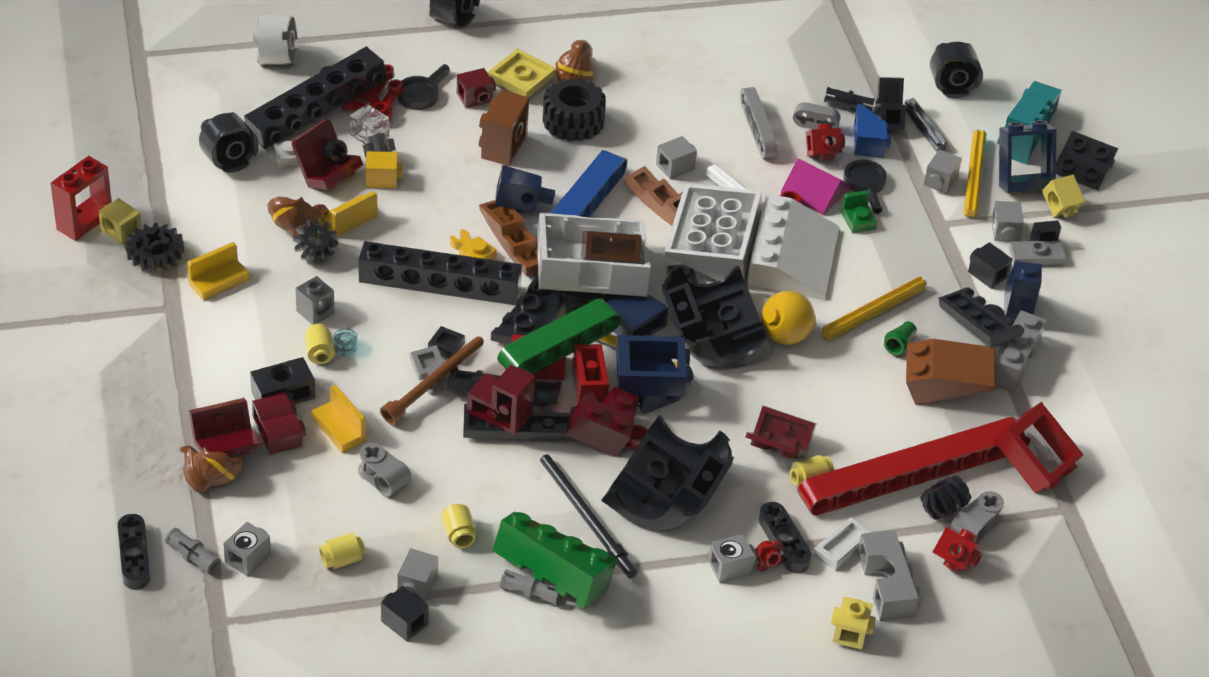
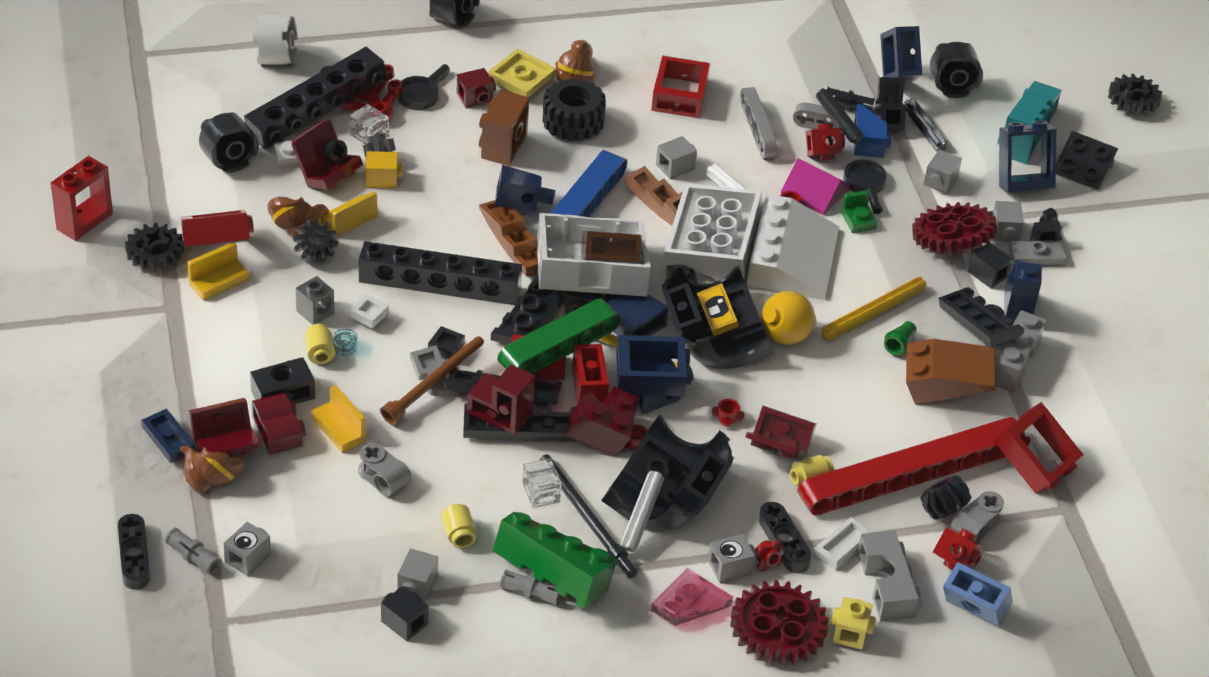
(119, 220): light yellow brick -> none
(167, 434): none -> dark blue plate
(216, 227): none -> red window
(342, 551): light yellow brick -> none
(369, 311): none -> white plate
(472, 247): yellow plate -> none
(541, 483): none -> clear brick
(642, 511): none -> white axle
(666, 98): none -> red window
(690, 599): none -> clear pink wing
(718, 309): none -> tile
(728, 412): none -> red plate
(779, 622): none -> dark red gear
(839, 116): none -> black axle
(896, 53): none -> dark blue window
(954, 228): none -> dark red gear
(975, 173): yellow axle -> none
(978, 594): none -> medium blue brick
(1050, 215): none -> black hand
(1063, 196): light yellow brick -> none
(1134, 94): none -> black gear

